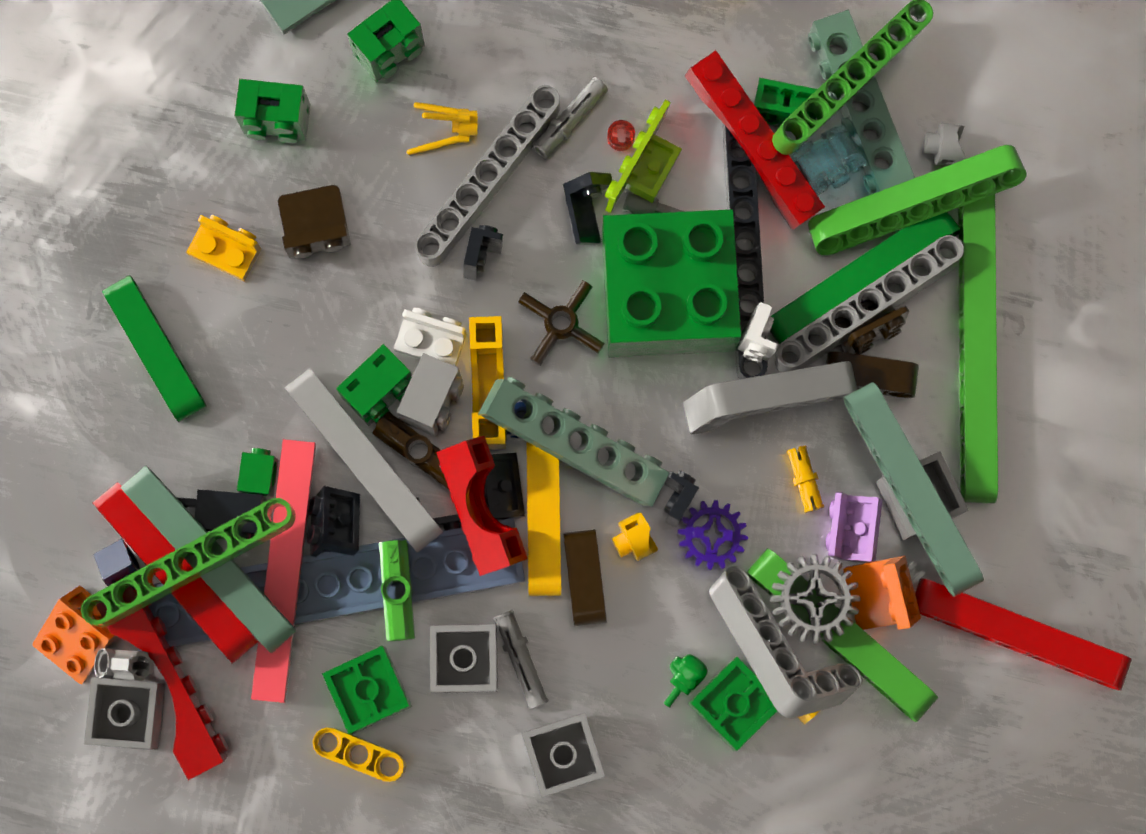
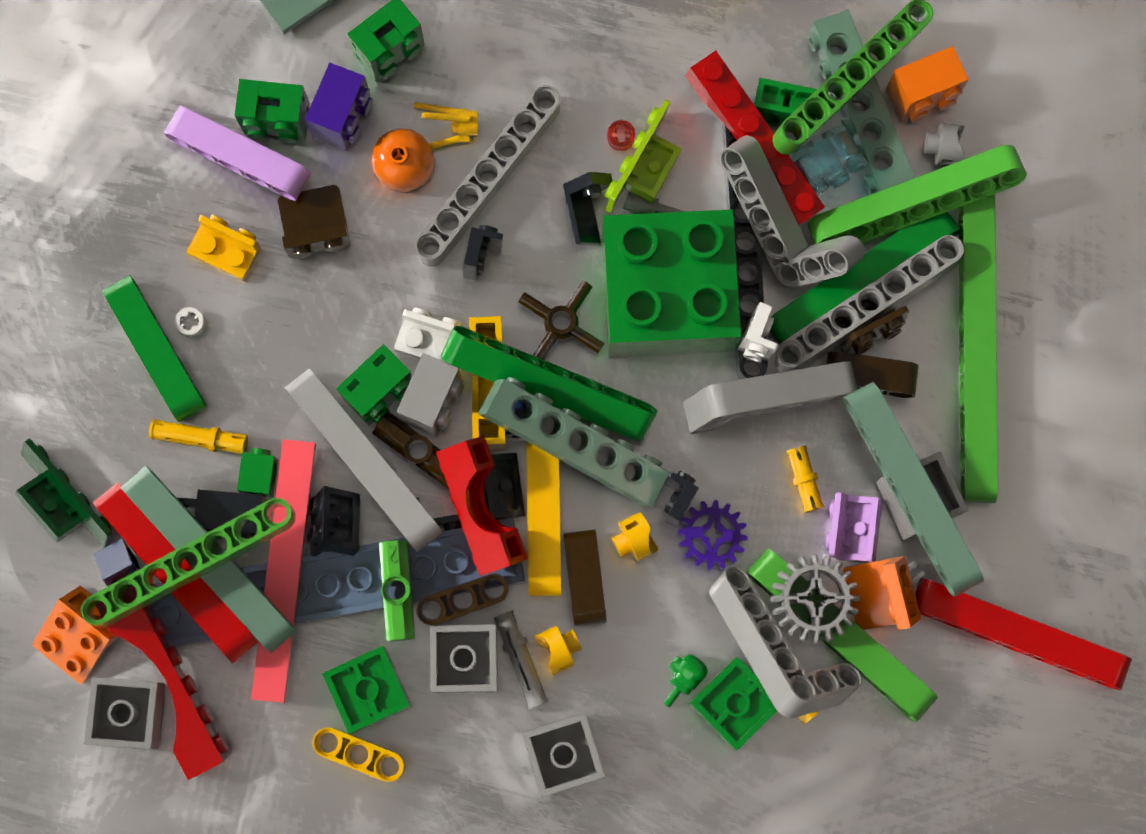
(56, 502): none -> dark green bracket
(123, 664): light grey piece -> none
(185, 314): none -> white bush
(212, 438): none -> yellow pin
(237, 153): none -> lavender beam
(339, 107): none -> dark purple brick
(413, 168): none -> orange cylinder
(446, 599): none -> dark brown beam
(546, 143): light grey pin -> none
(560, 647): none -> yellow piece
(567, 389): none -> green beam
(775, 224): none -> light grey beam
(927, 85): none -> orange brick

